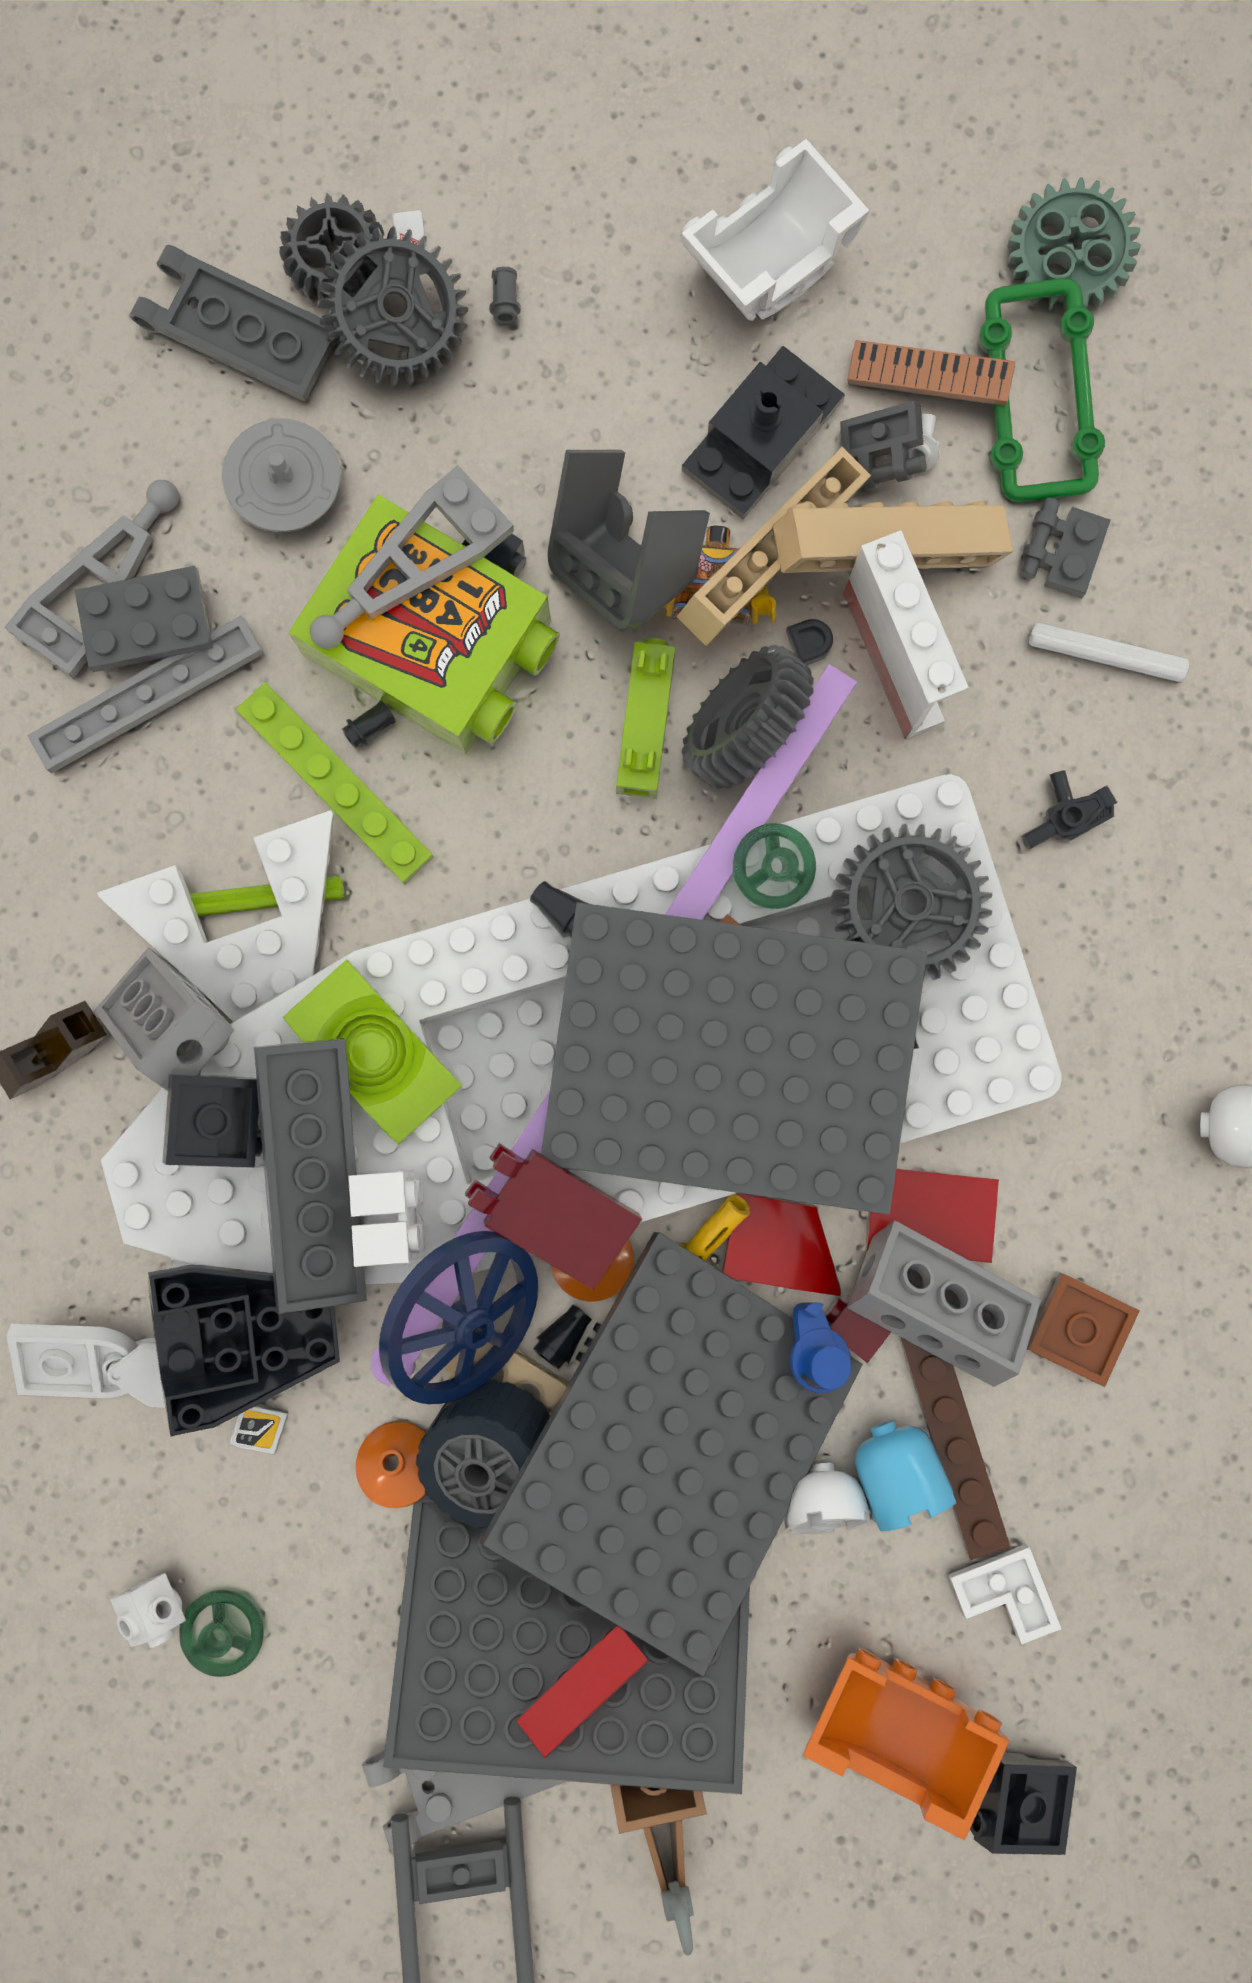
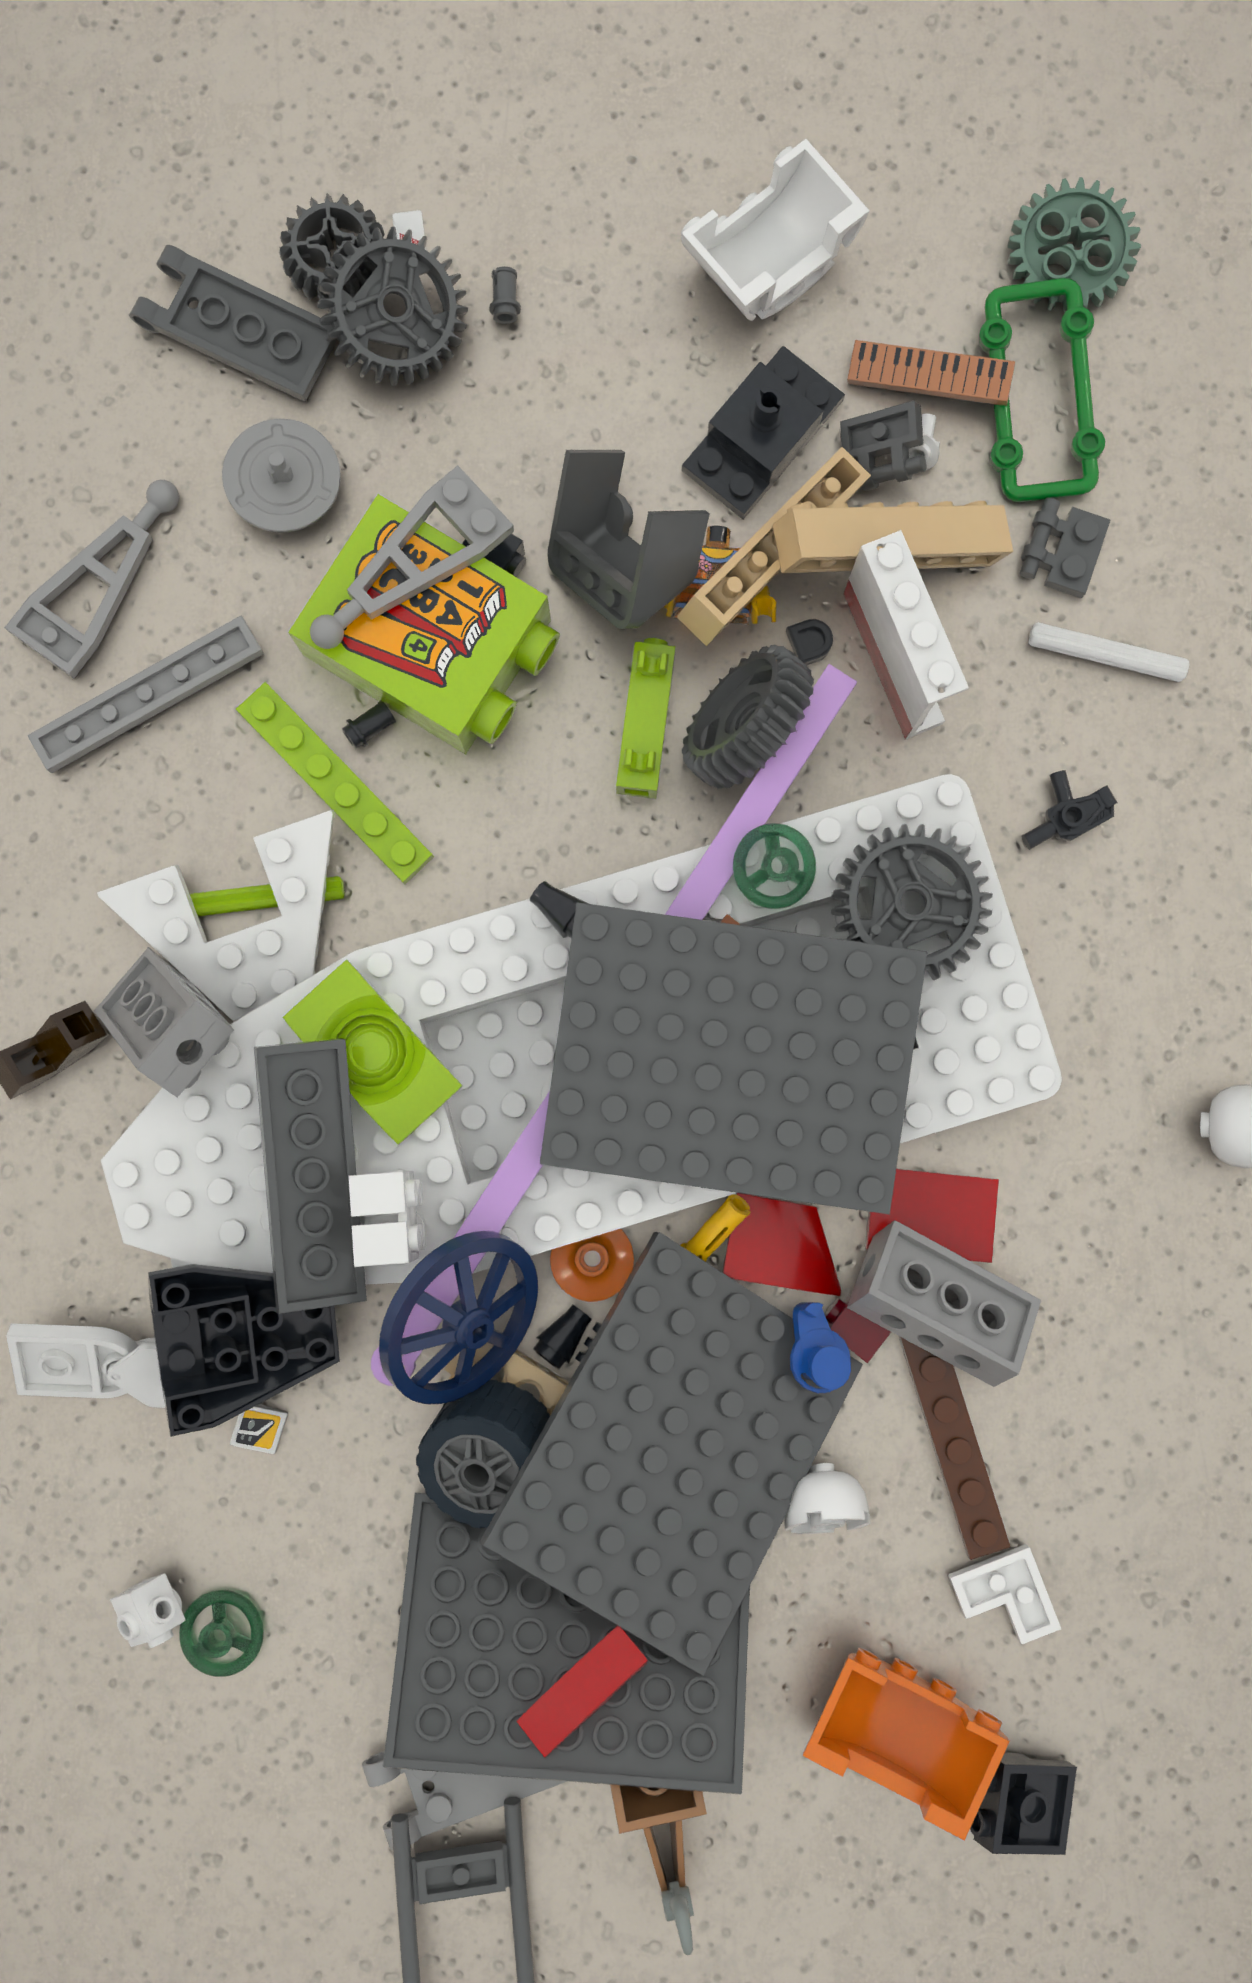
(143, 619): dark grey plate -> none
(212, 1121): black plate -> none
(396, 1487): orange dish -> none
(554, 1215): dark red tile -> none
(901, 1475): medium azure cylinder -> none
(1082, 1329): dark orange plate -> none

